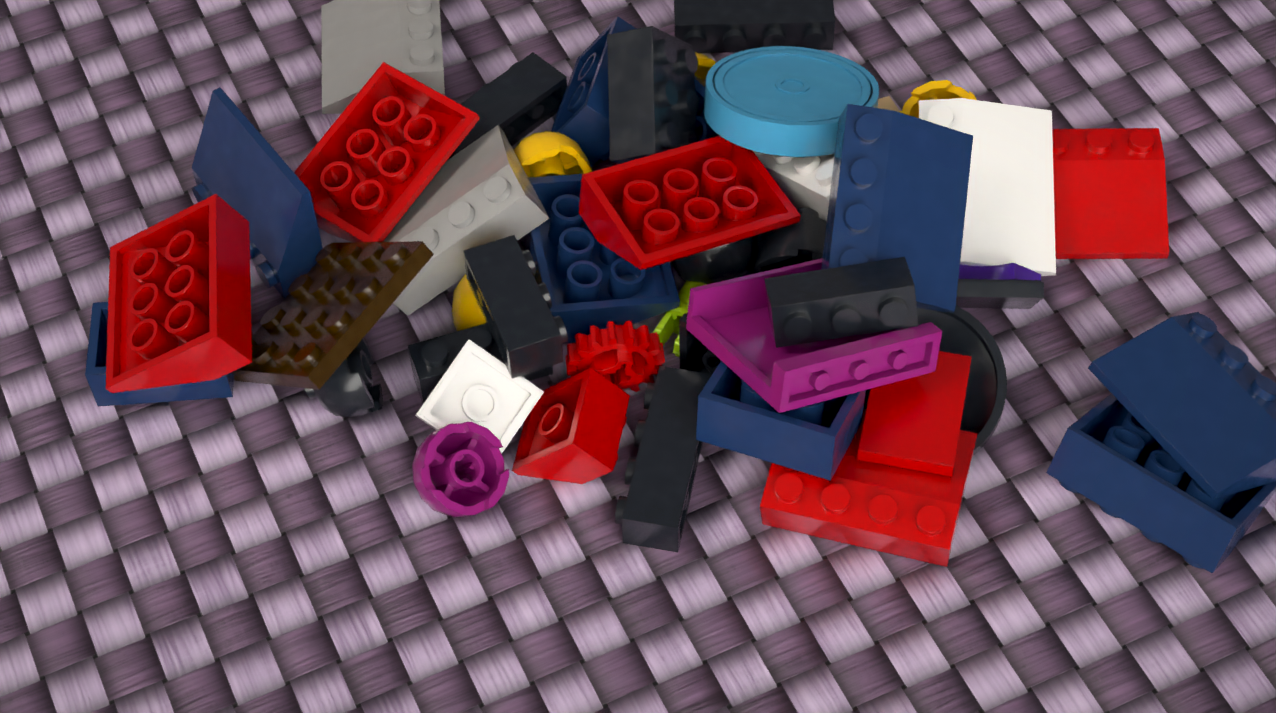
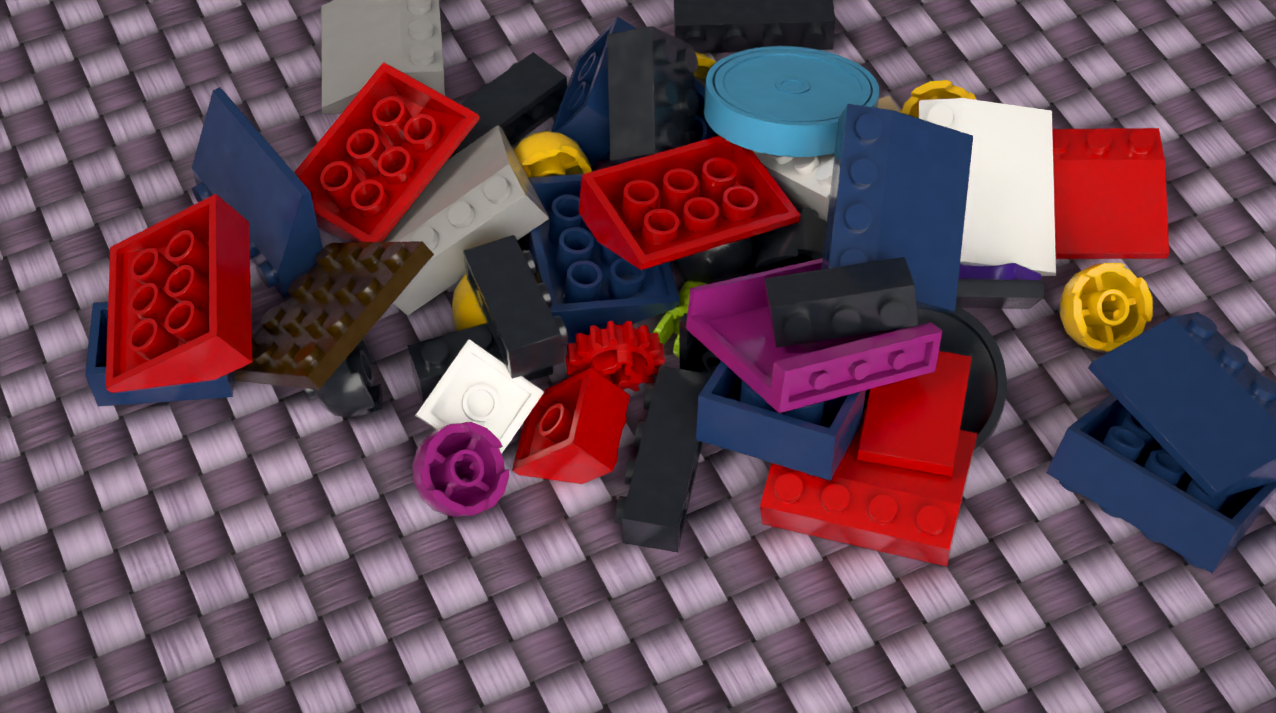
(1105, 306): none -> yellow cylinder

